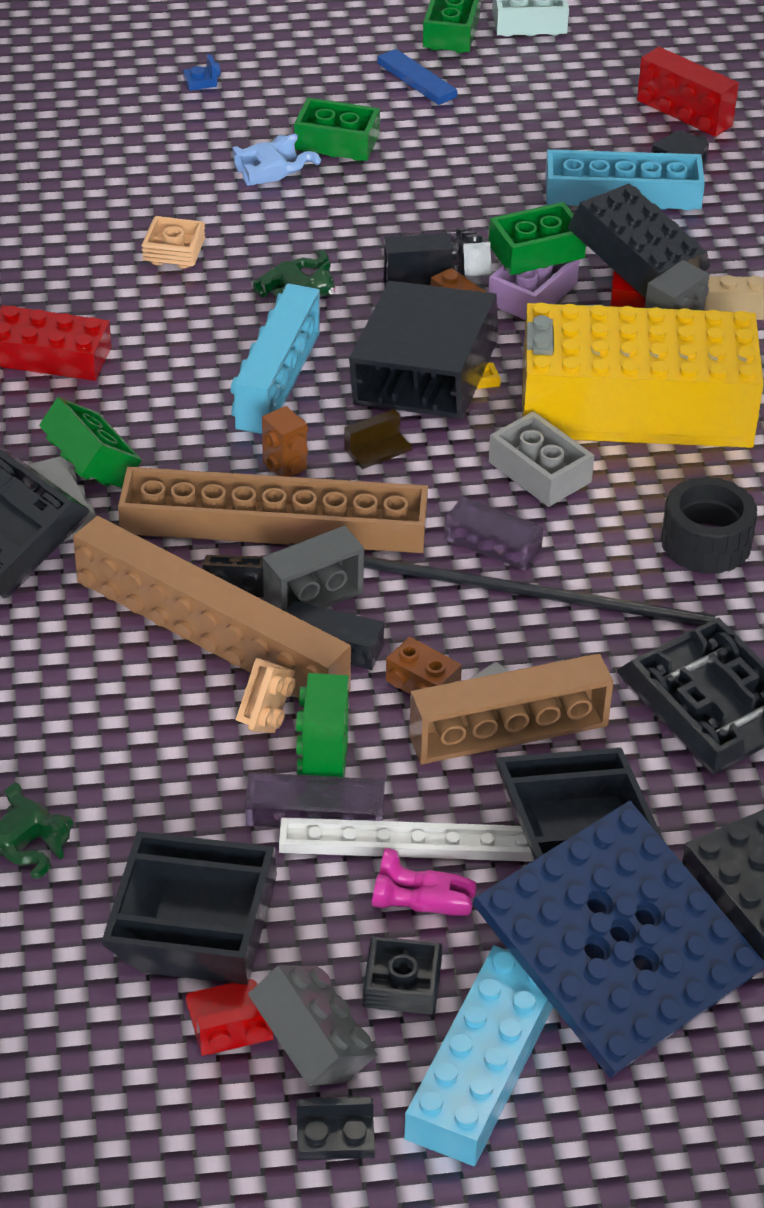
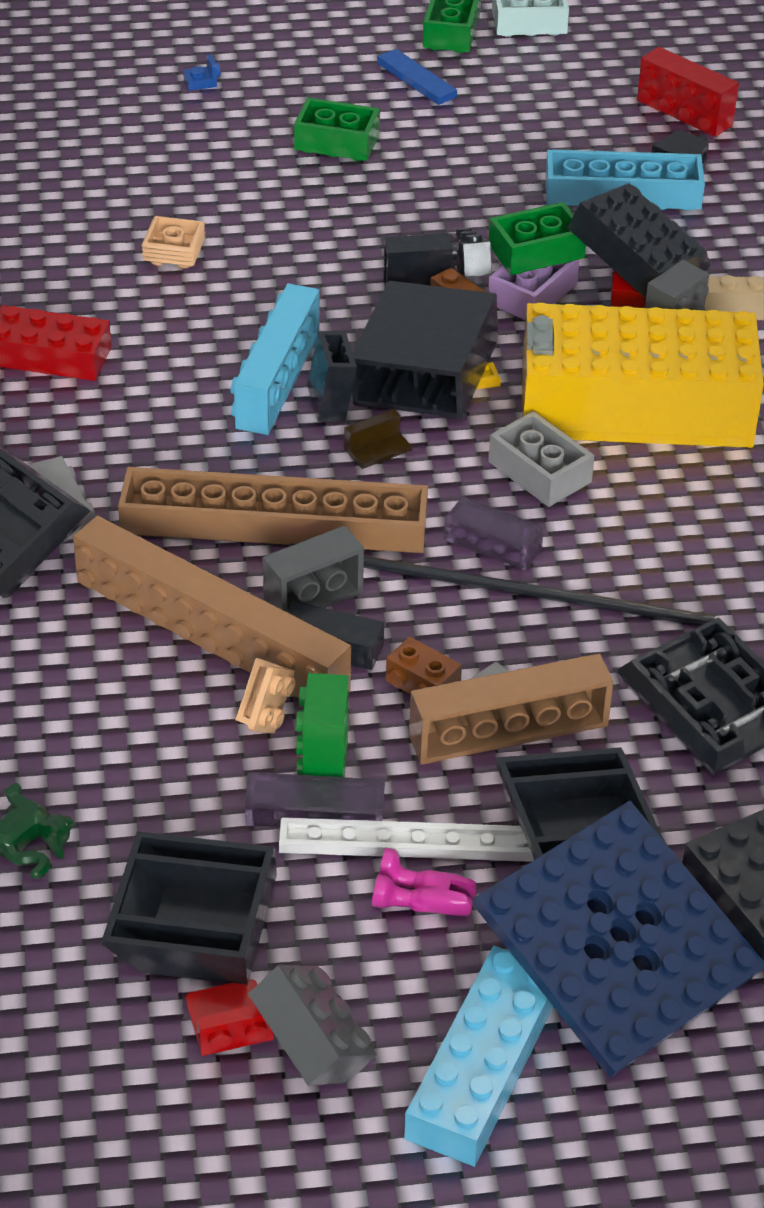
(88, 443): green brick -> none
(240, 571): black bracket -> none
(267, 160): light blue animal -> none
(284, 442): dark orange brick -> none
(291, 273): dark green animal -> none
(331, 376): none -> black brick
(335, 1128): black bracket -> none
(402, 975): black brick -> none
(705, 547): black tyre -> none

